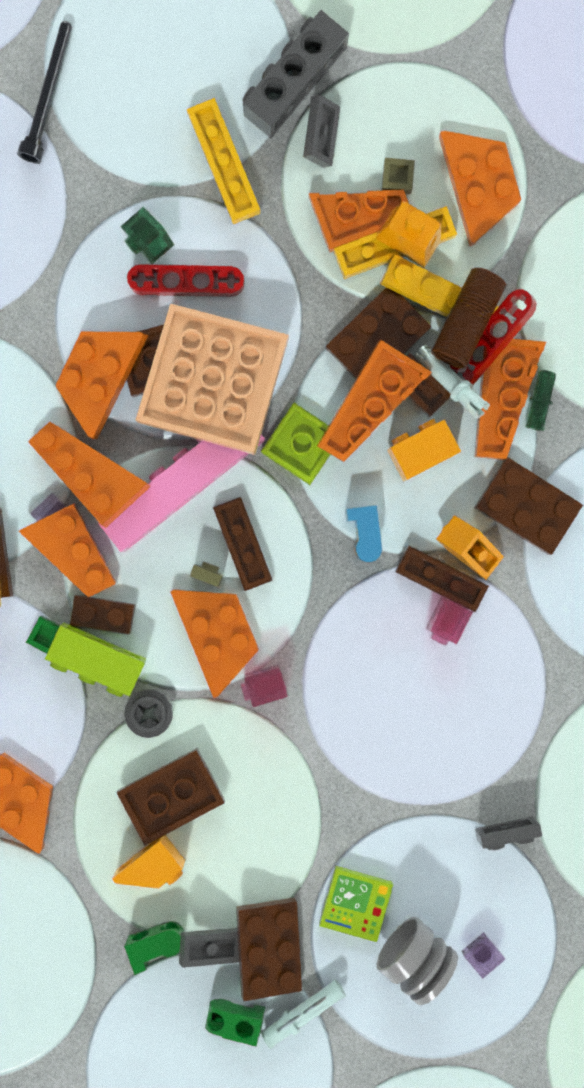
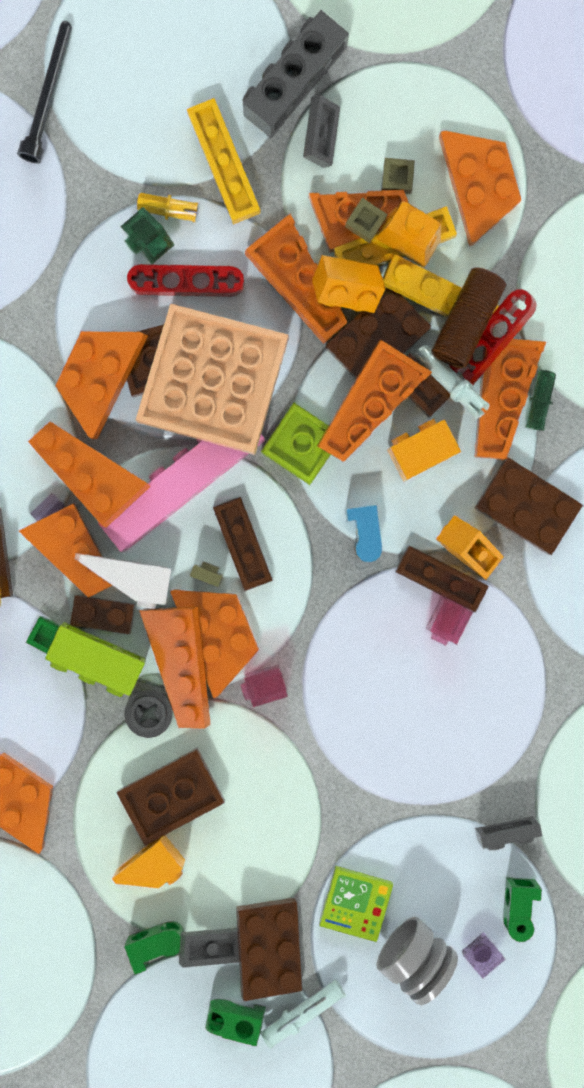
(136, 580): none -> white slope
(167, 206): none -> yellow axle
(179, 656): none -> orange wing
(288, 267): none -> orange wing
(348, 284): none -> light orange brick
(366, 220): none -> olive plate
(518, 907): none -> green leg

